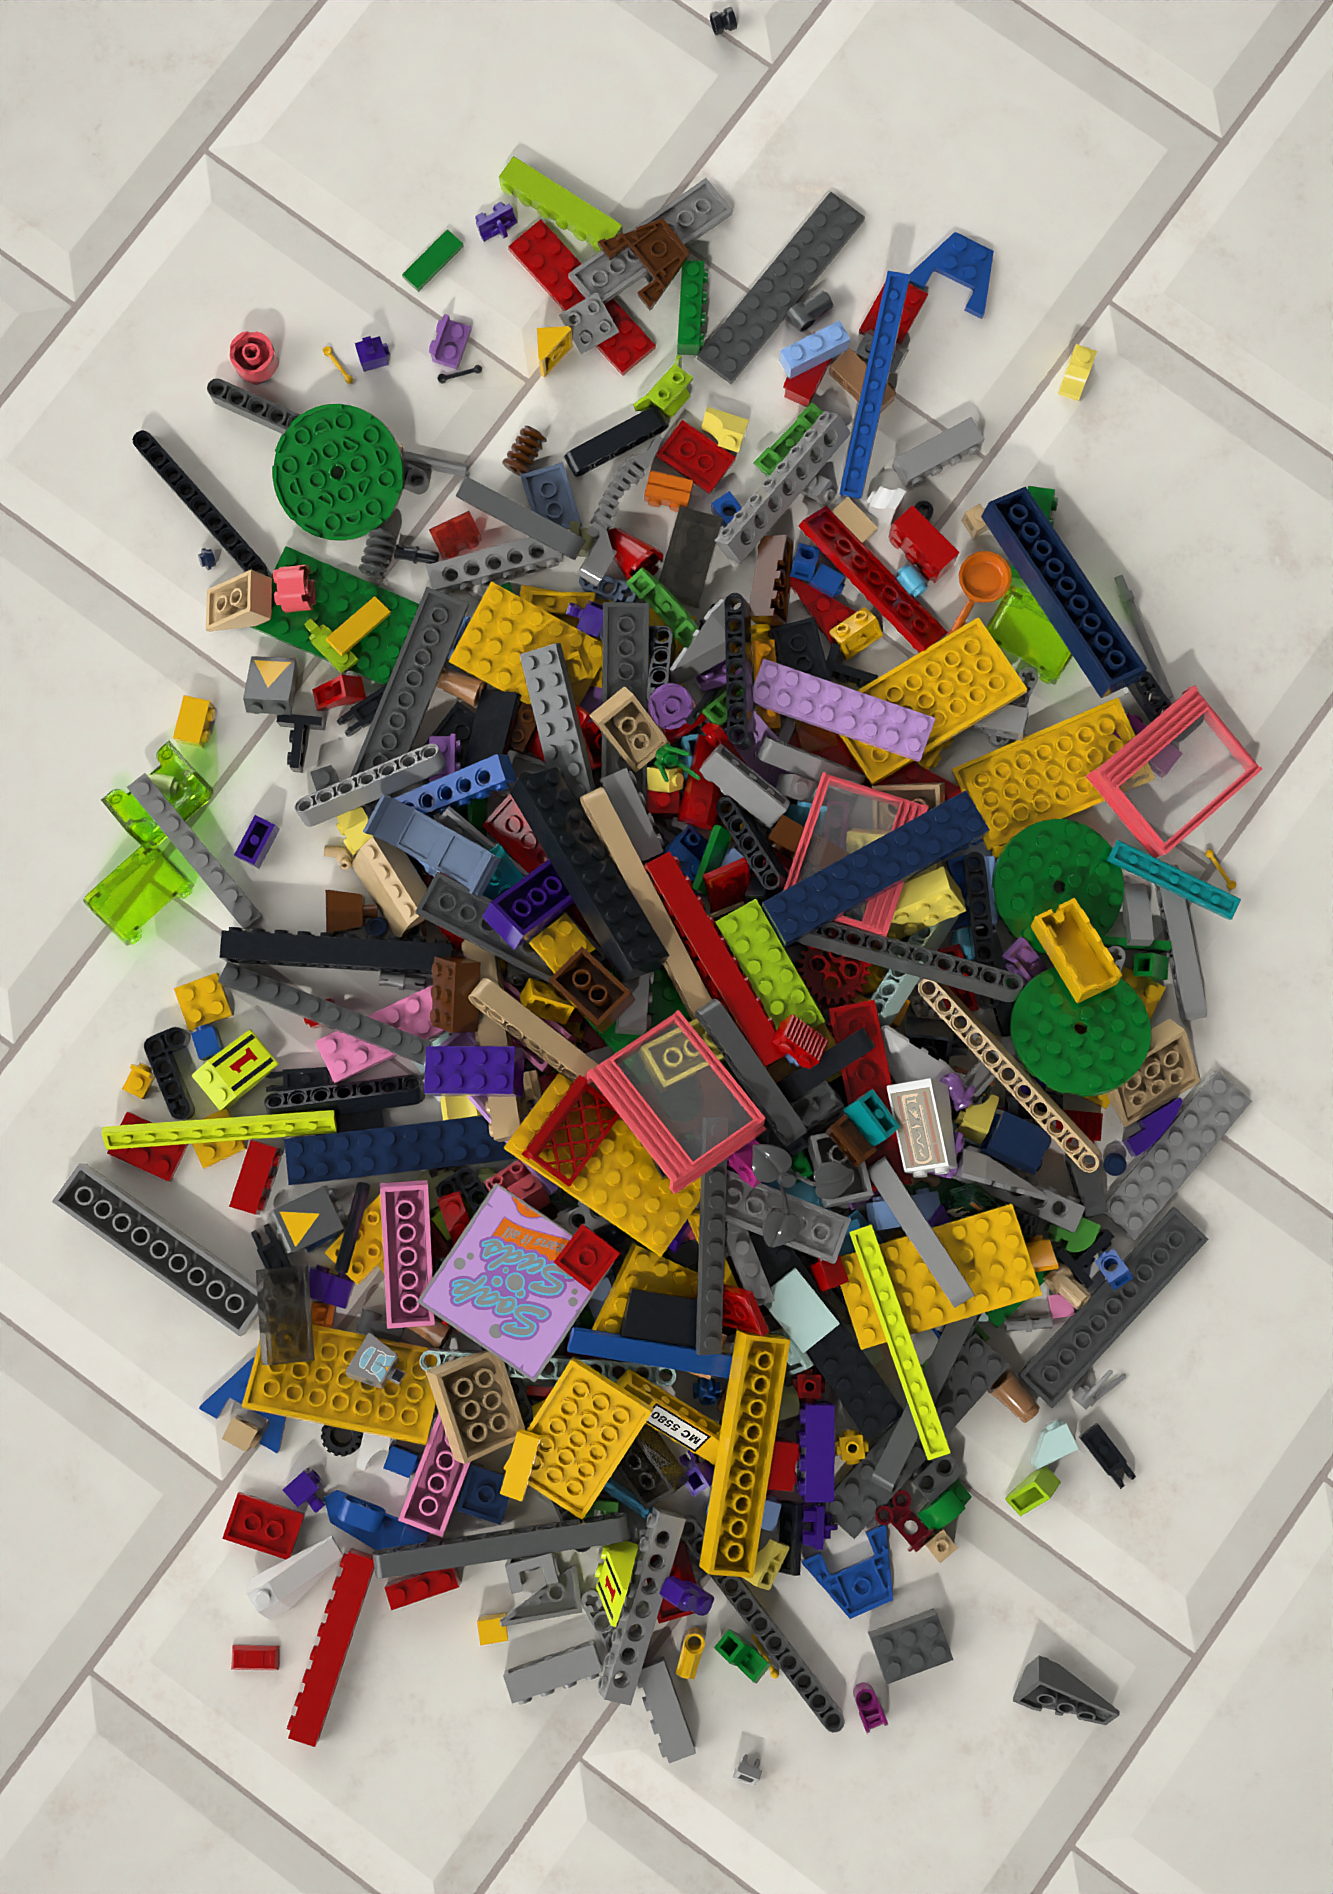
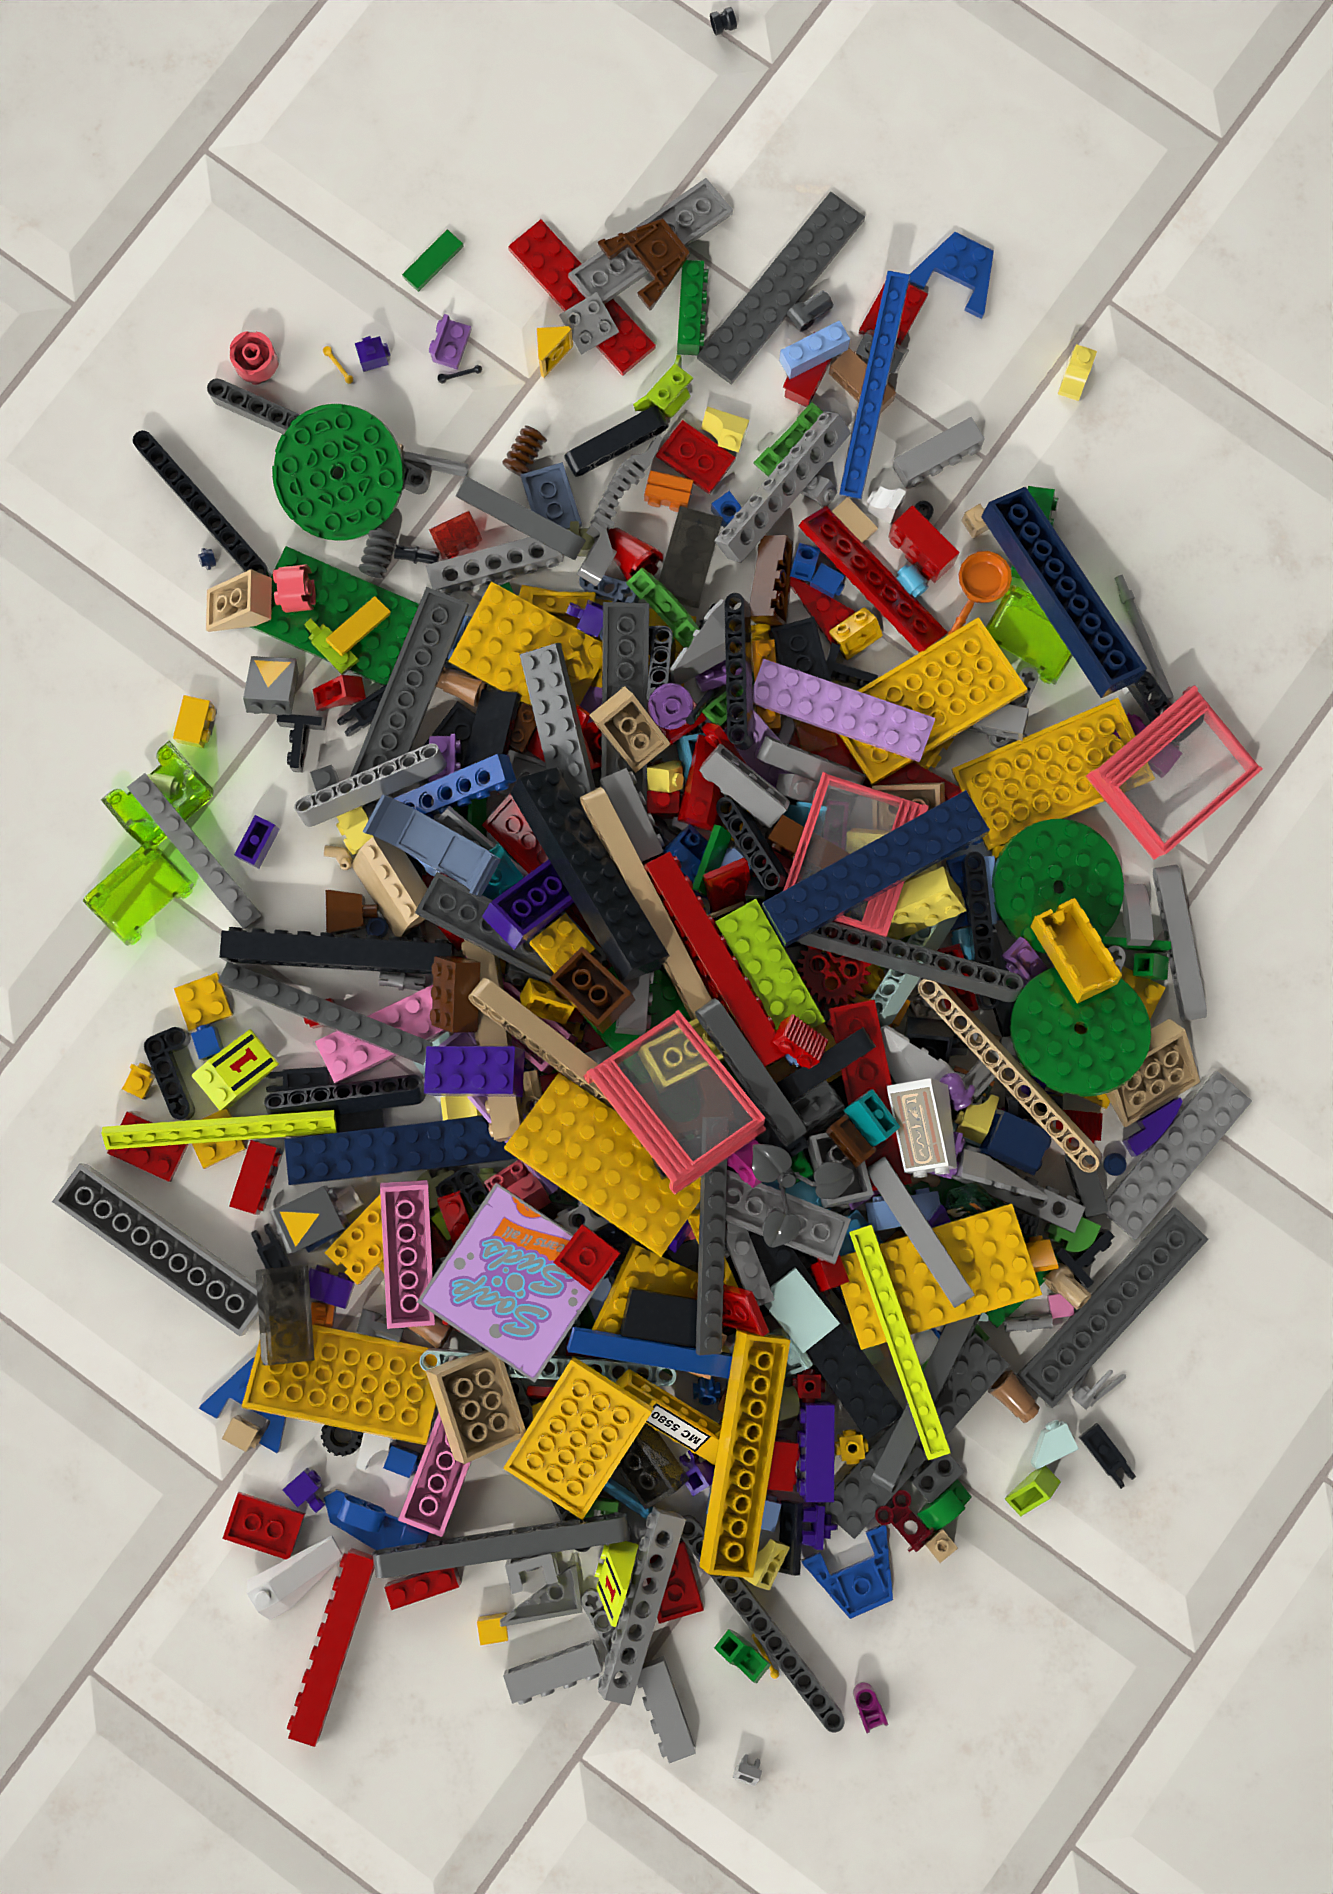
(255, 1657): red tile -> none
(352, 1227): black axle -> none
(375, 1364): light grey torso -> none
(482, 1494): dark blue panel -> none
(497, 222): dark purple hips -> none
(520, 1464): yellow tile -> none
(554, 1121): red fence -> none
(557, 204): lime brick -> none
(667, 757): green plant -> none
(686, 1596): dark purple brick -> none
(690, 1654): yellow piece -> none
(910, 1646): dark grey brick -> none
(1055, 1688): dark grey wedge -> none
(1117, 1277): blue brick -> none
(1173, 880): teal tile -> none
(1230, 884): yellow hinge -> none

